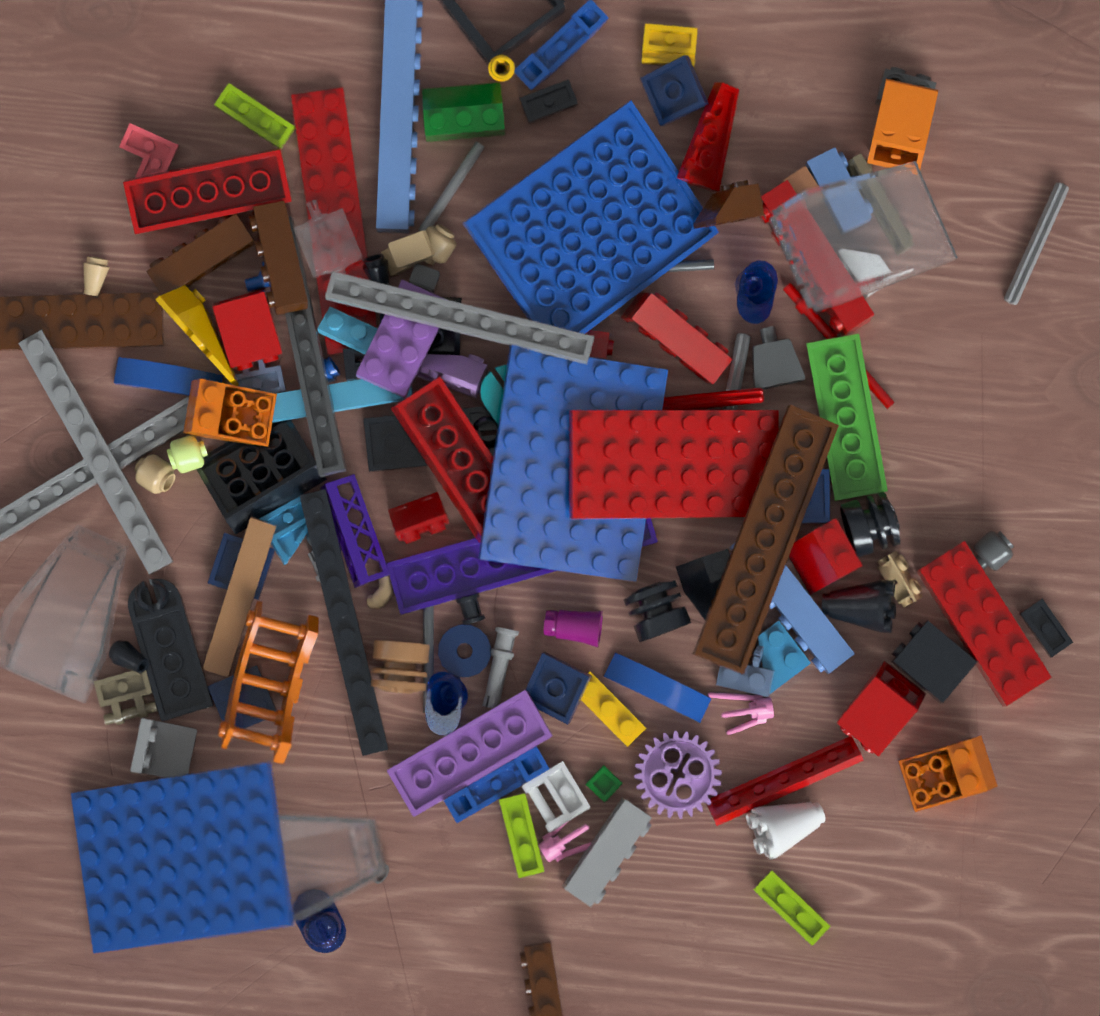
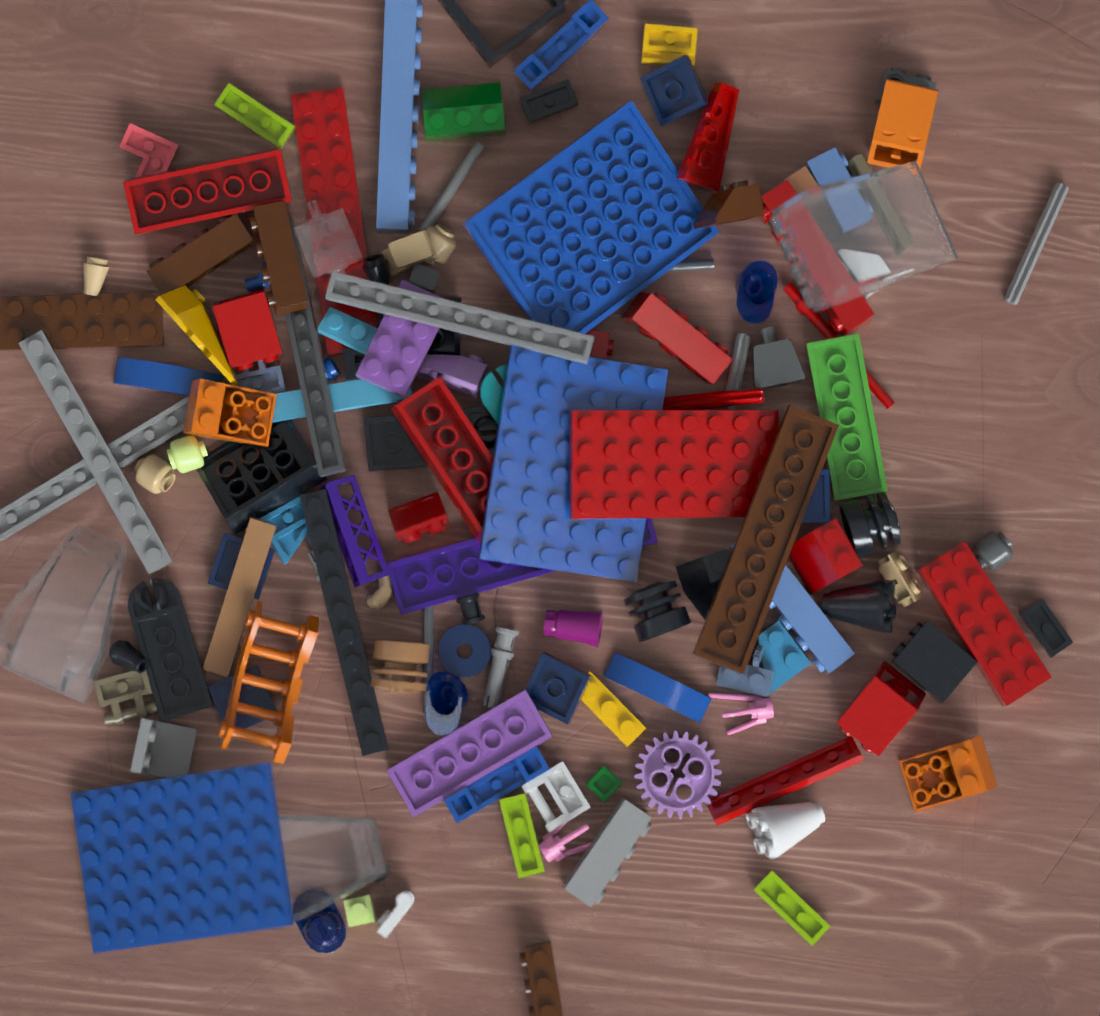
(360, 910): none -> yellowish green brick
(390, 919): none -> white plate
(506, 63): yellow cone -> none

